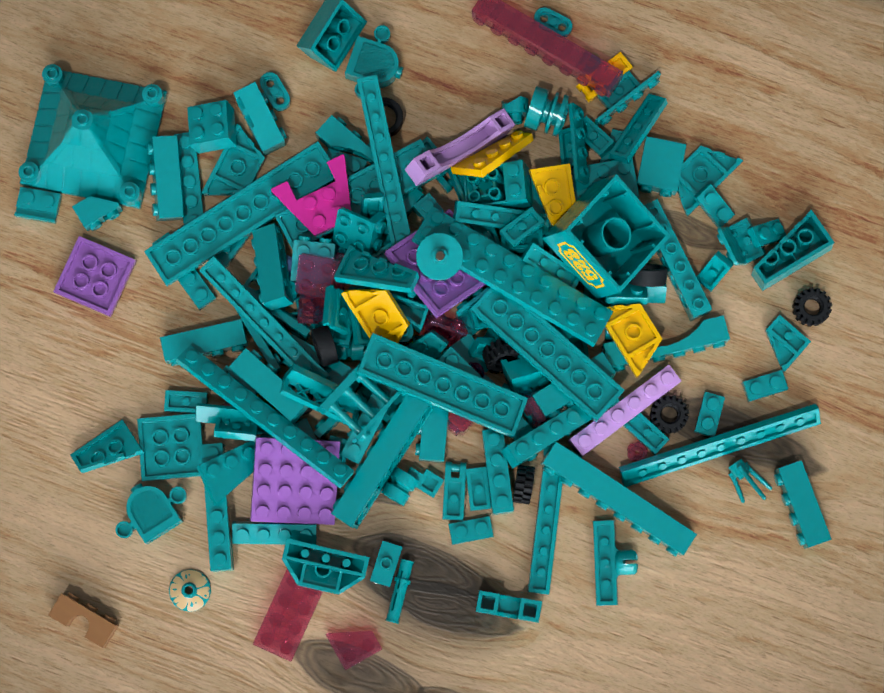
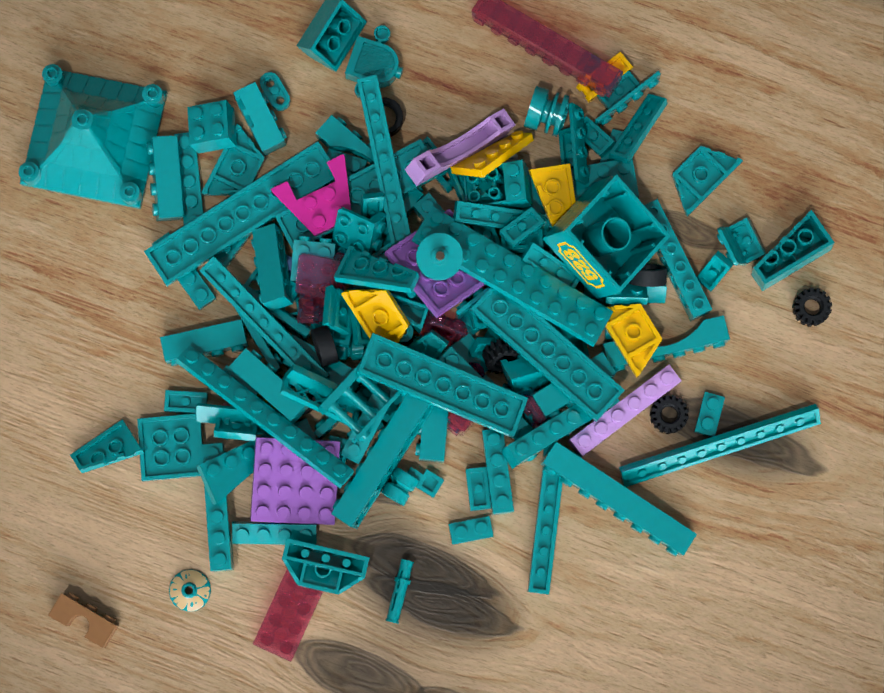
(38, 205): teal plate -> none
(94, 276): medium lavender plate -> none
(95, 211): teal slope -> none
(151, 512): teal piece -> none
(353, 646): clear pink wing -> none
(386, 563): teal plate -> none
(454, 492): teal plate -> none
(508, 606): teal arch -> none
(516, 109): teal piece -> none
(523, 484): black tyre -> none
(554, 20): teal plate -> none
(609, 562): teal plate -> none
(639, 447): clear pink plate -> none
(646, 433): teal plate -> none
(660, 166): teal panel -> none
(714, 205): teal plate -> none
(741, 469): teal plant -> none
(765, 386): teal plate -> none
(766, 233): teal plate -> none
(786, 341): teal wing -> none
(802, 505): teal brick -> none

